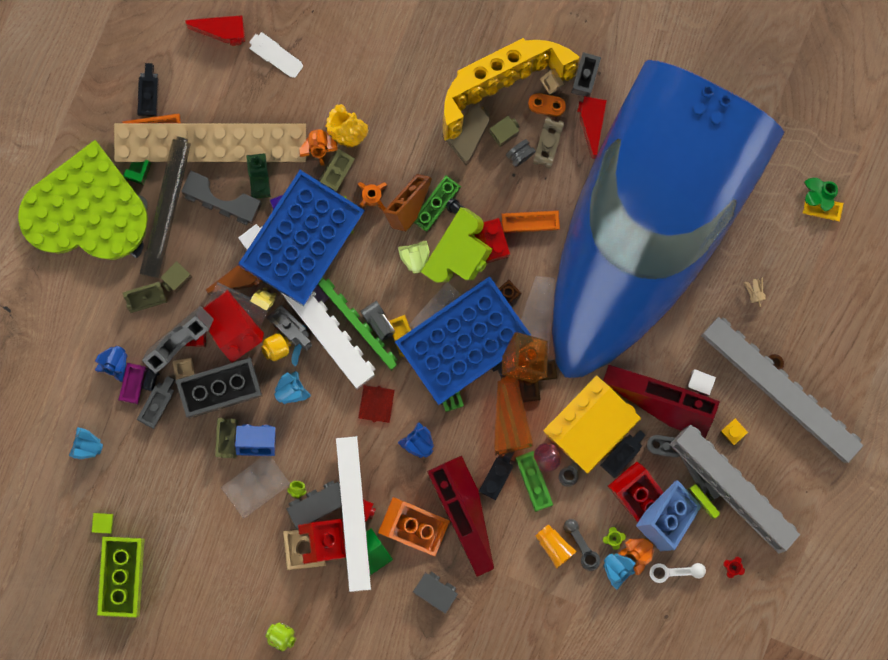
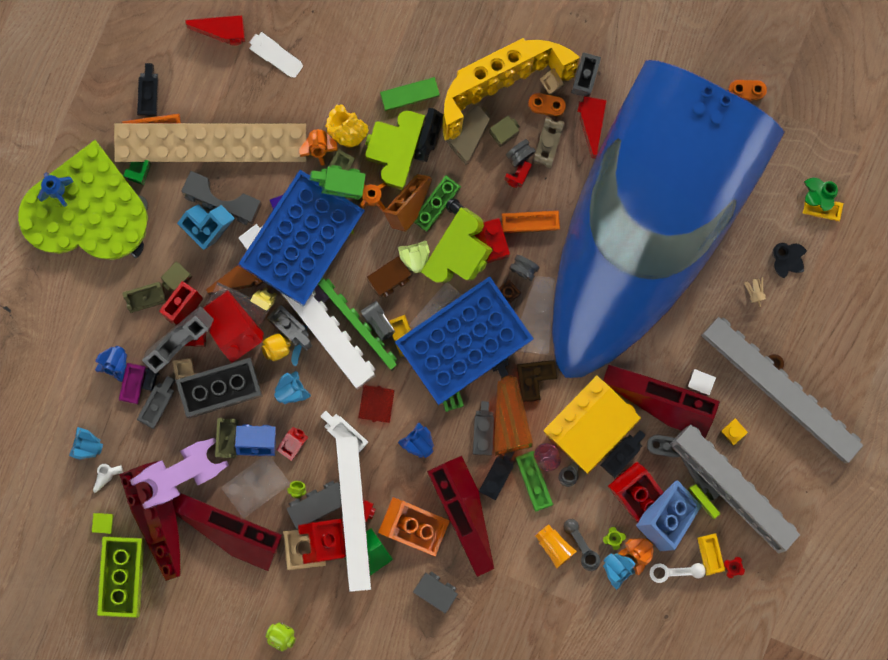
(54, 187): none -> blue brick
(105, 474): none -> white animal
(154, 256): clear smoke brick -> none
(156, 523): none -> dark red wedge
(165, 480): none -> lavender piece
(181, 303): none -> red brick
(205, 227): none -> dark azure brick
(229, 532): none -> dark red wedge
(258, 176): clear green slope -> none
(292, 443): none -> red bracket
(340, 182): none -> bright green hinge
(340, 429): none -> white hinge
(389, 277): none -> reddish brown brick
(395, 147): none -> lime brick
(409, 94): none -> bright green tile
(429, 134): none -> black hinge
(483, 430): none -> dark grey hinge
(522, 173): none -> red bracket
(524, 267): none -> dark grey wheel
(525, 358): clear orange slope -> none
(711, 554): none -> yellow tile
(748, 91): none -> orange plate
(790, 261): none -> black plate

